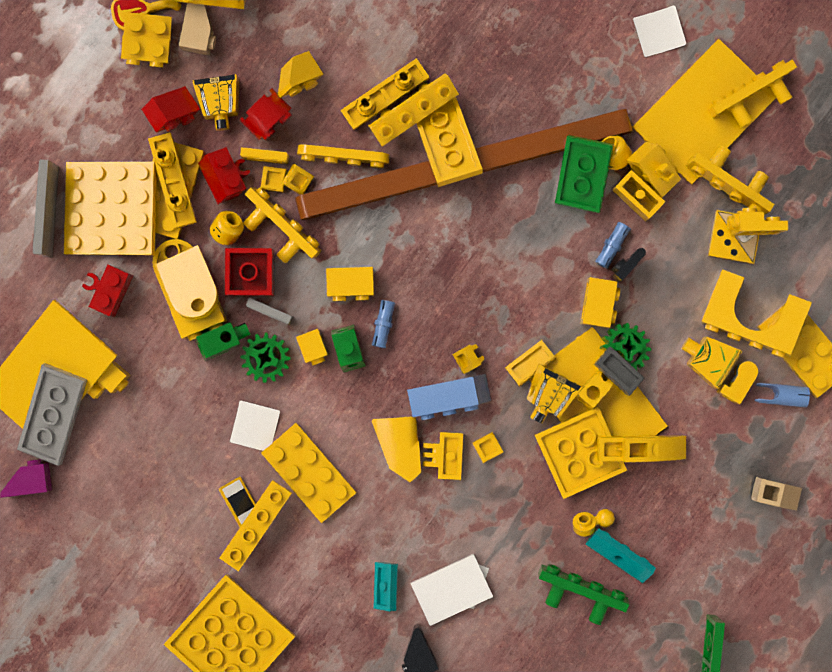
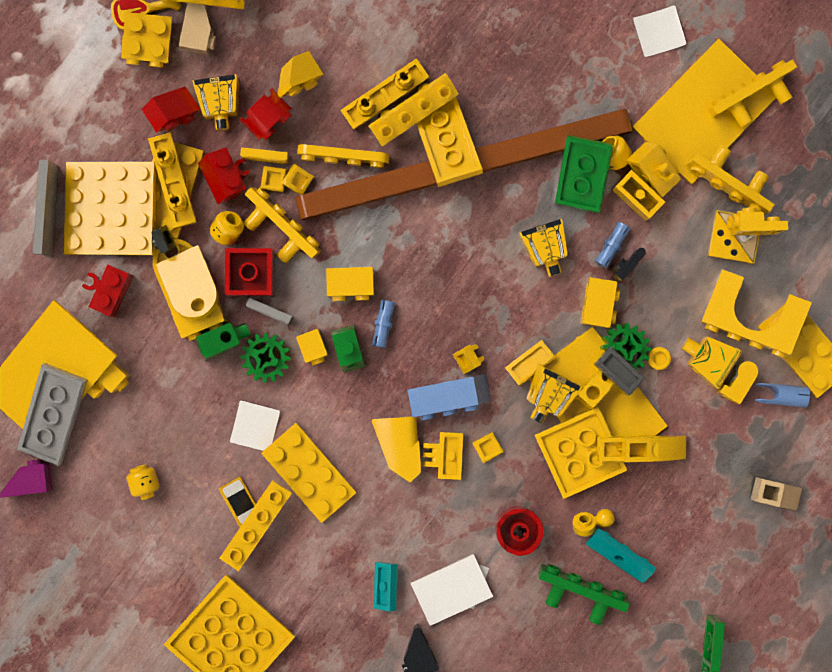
(143, 481): none -> yellow head
(162, 239): none -> pearl dark grey plate
(530, 537): none -> red brick
(546, 245): none -> yellow torso
(659, 358): none -> yellow tile

